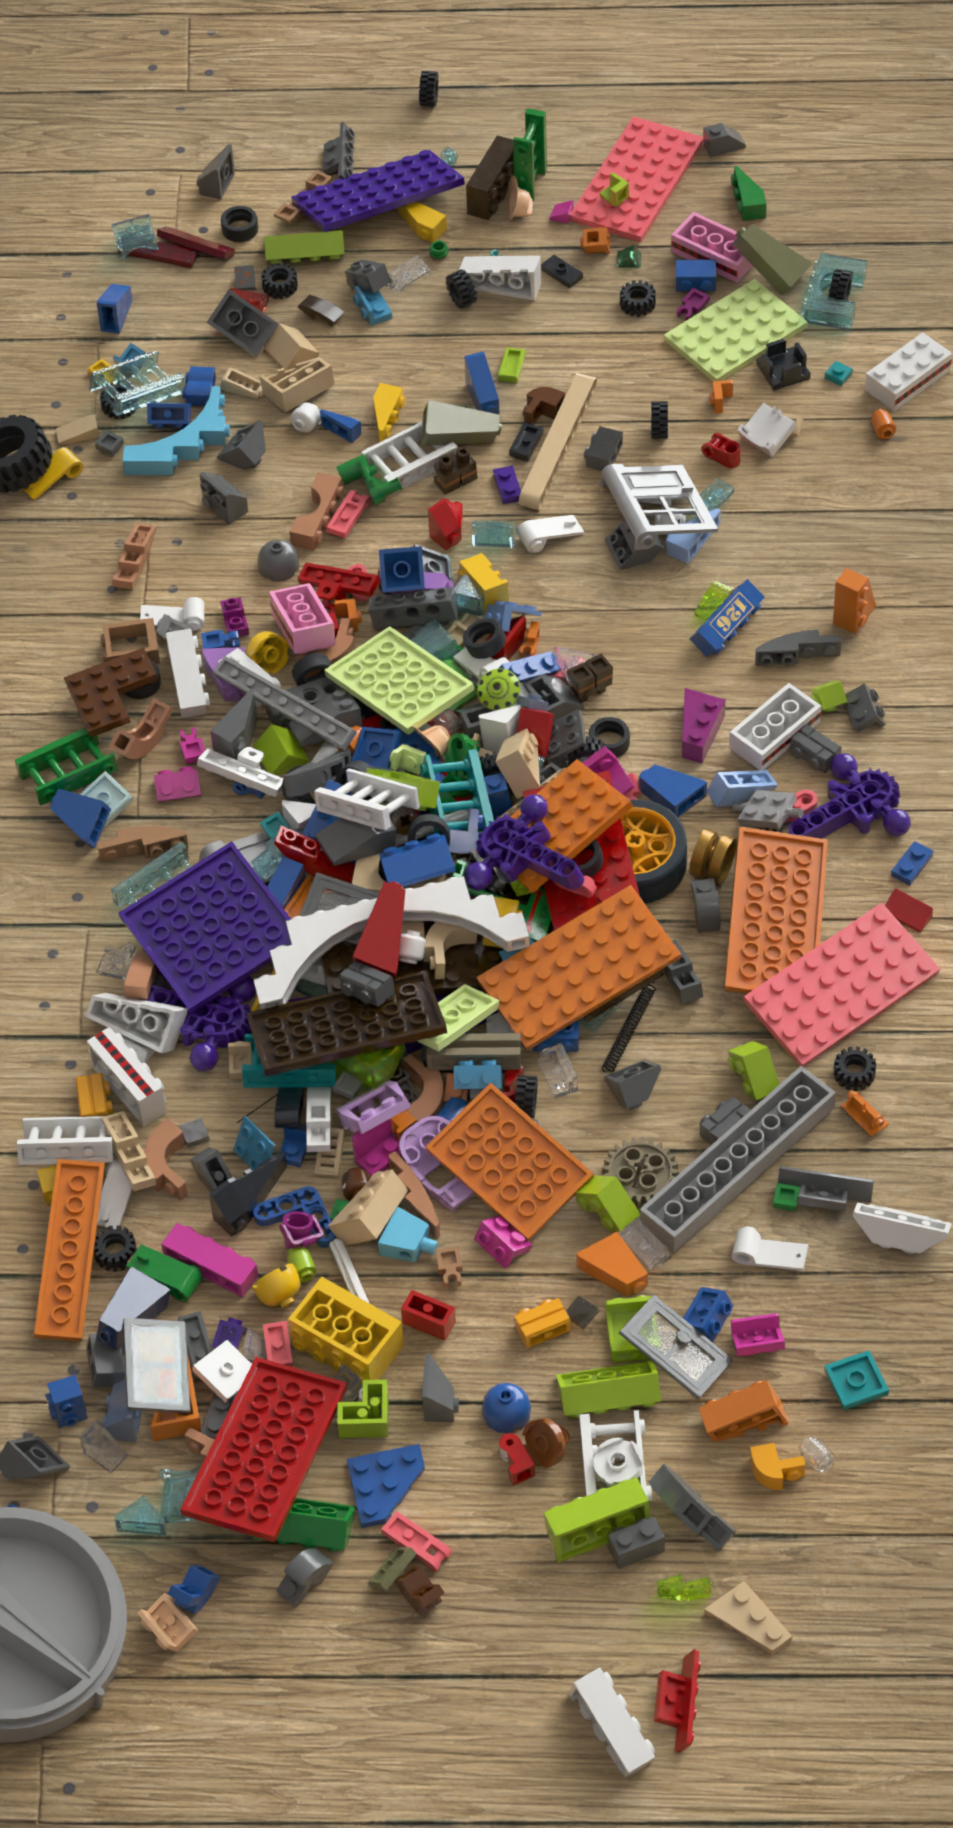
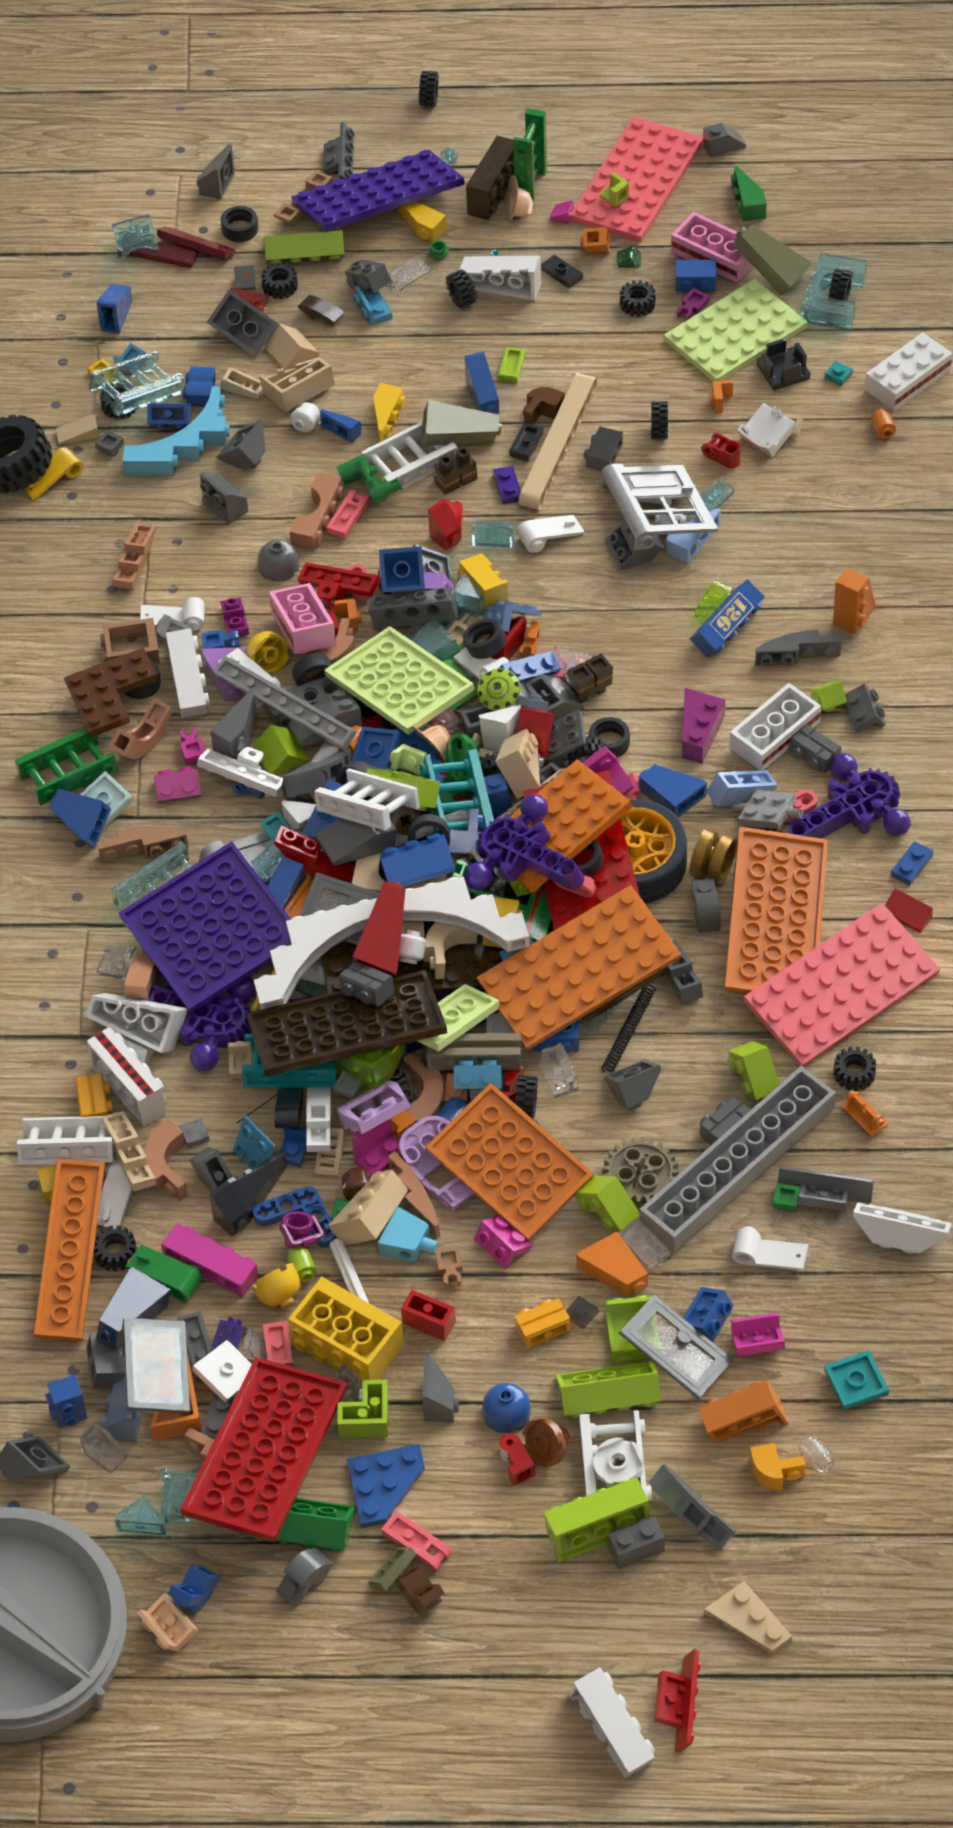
(676, 1589): clear neon green slope -> none

